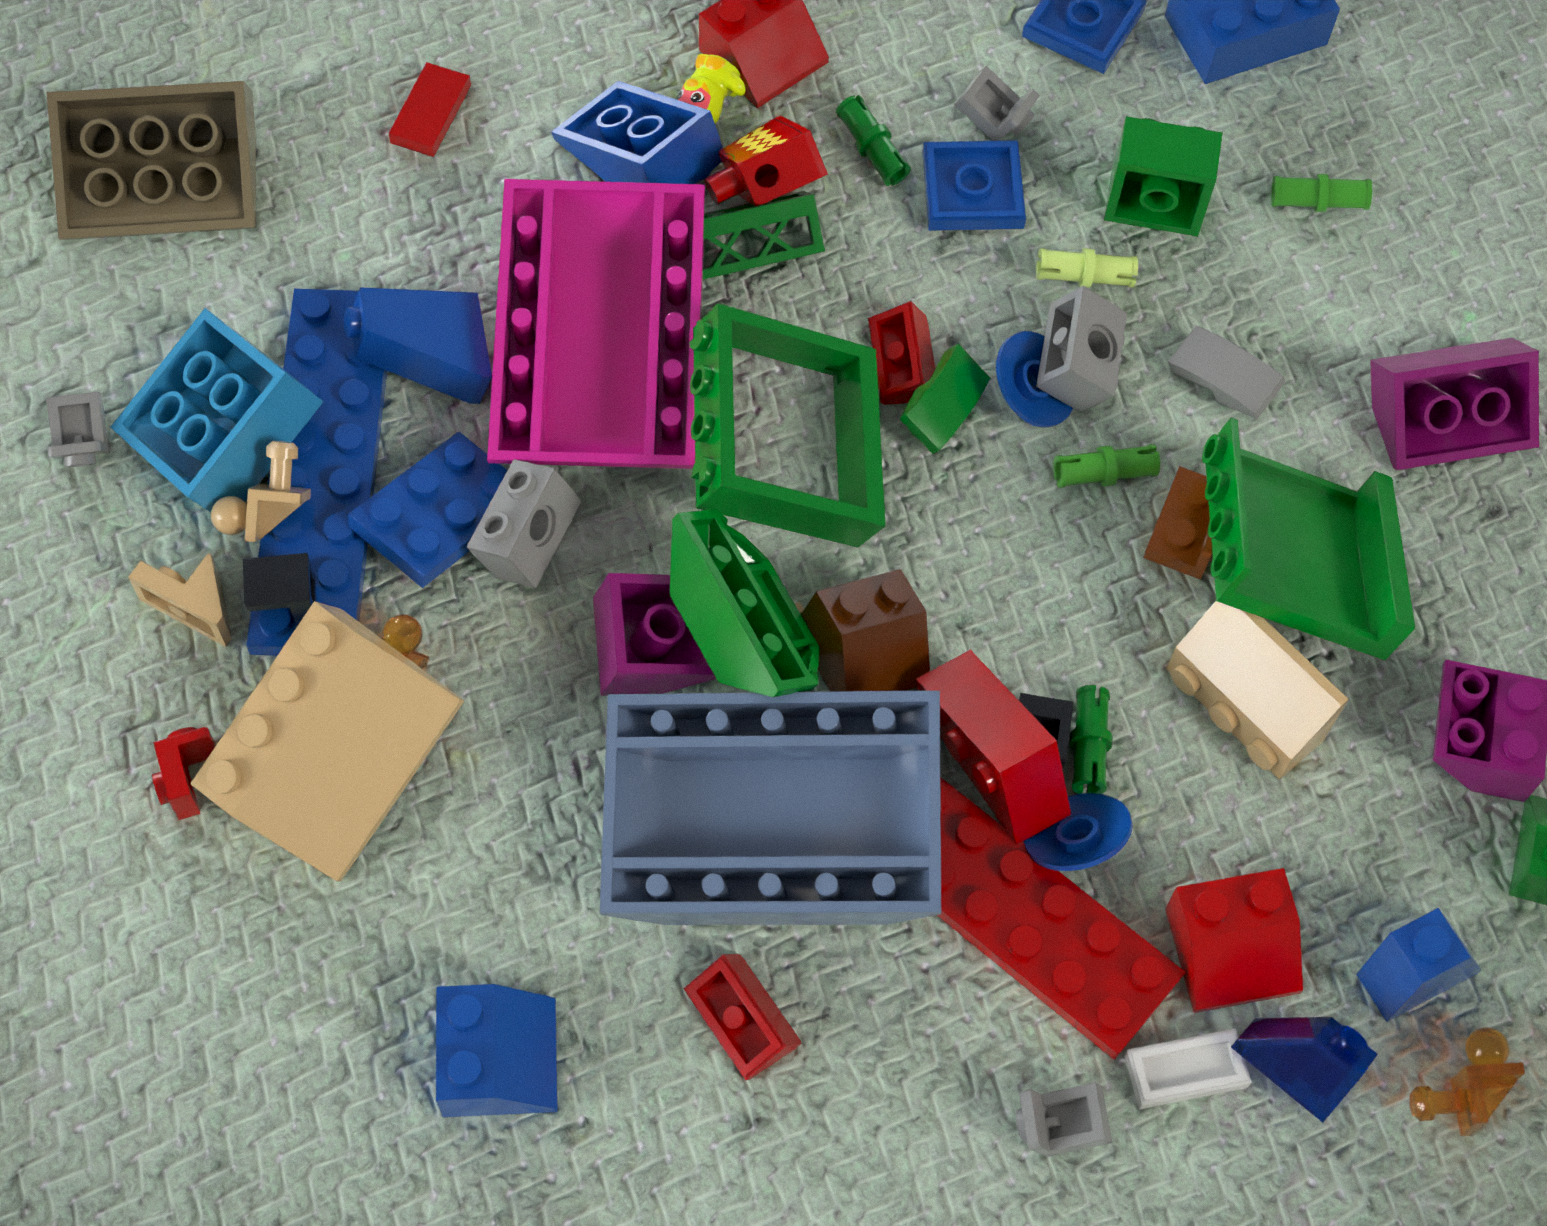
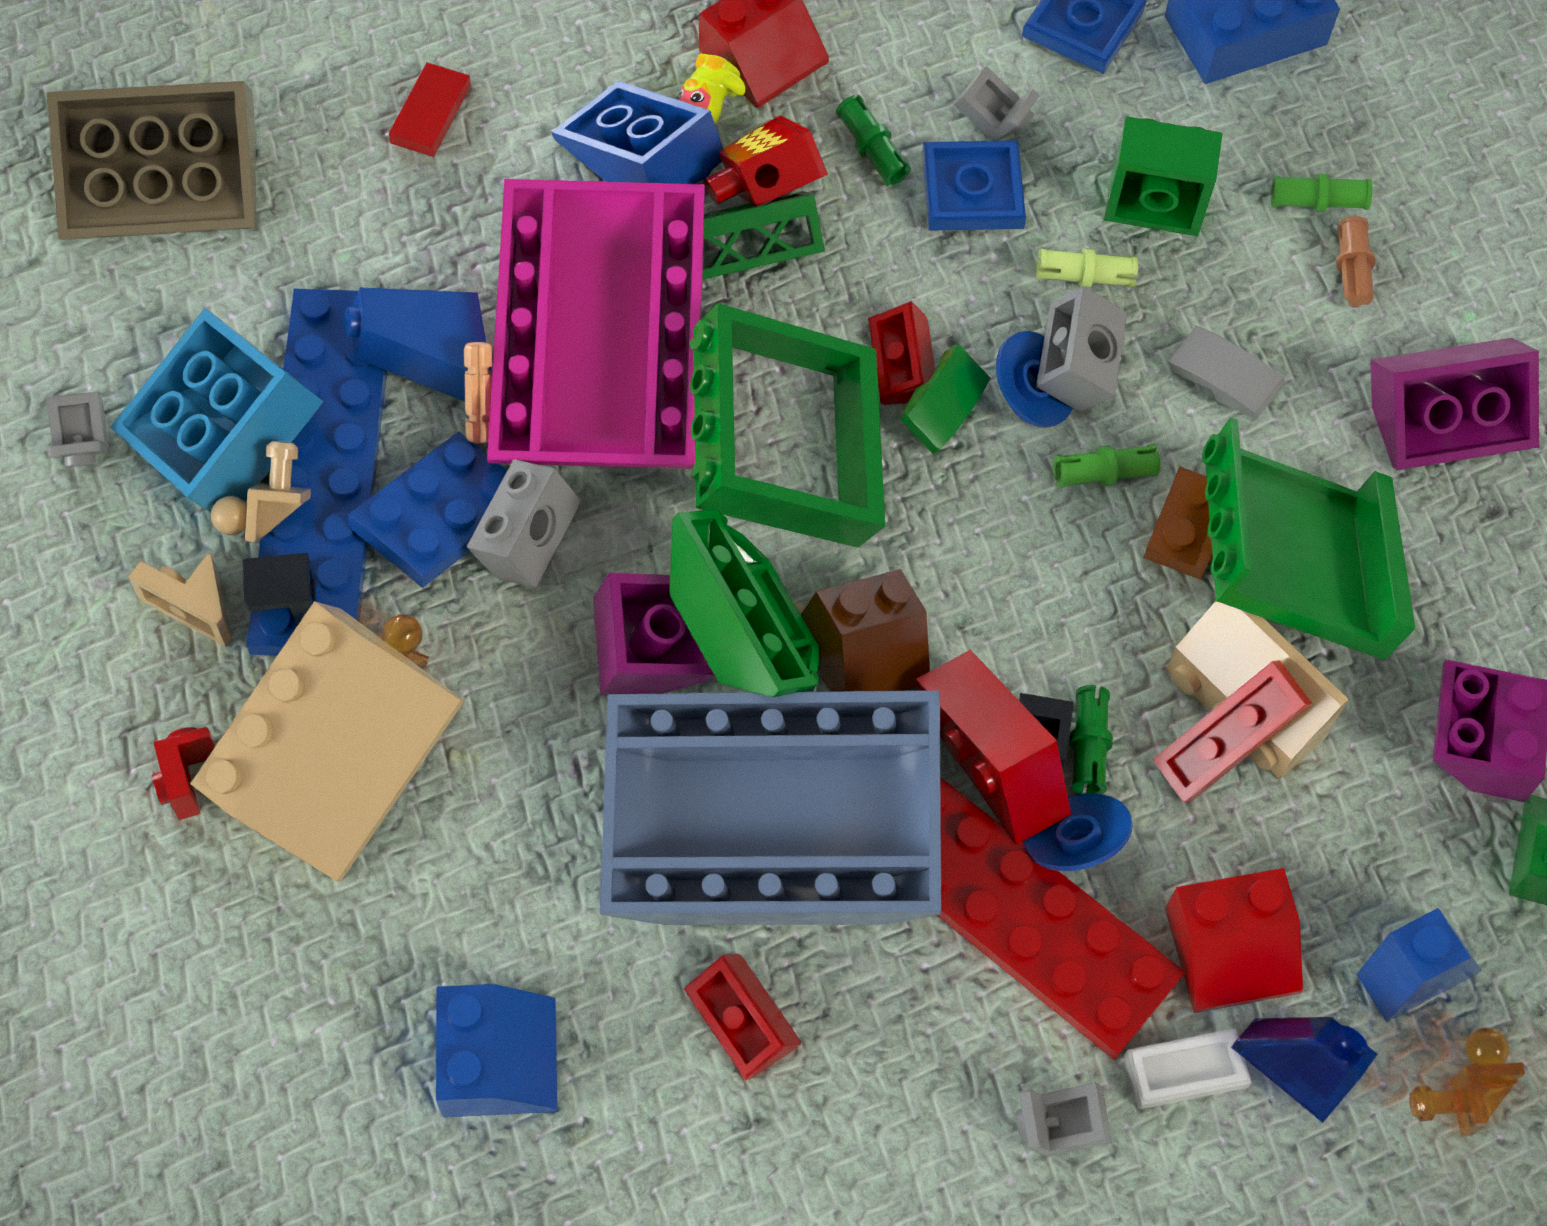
(478, 390): none -> light nougat axle
(1232, 731): none -> plate
(1355, 261): none -> nougat axle

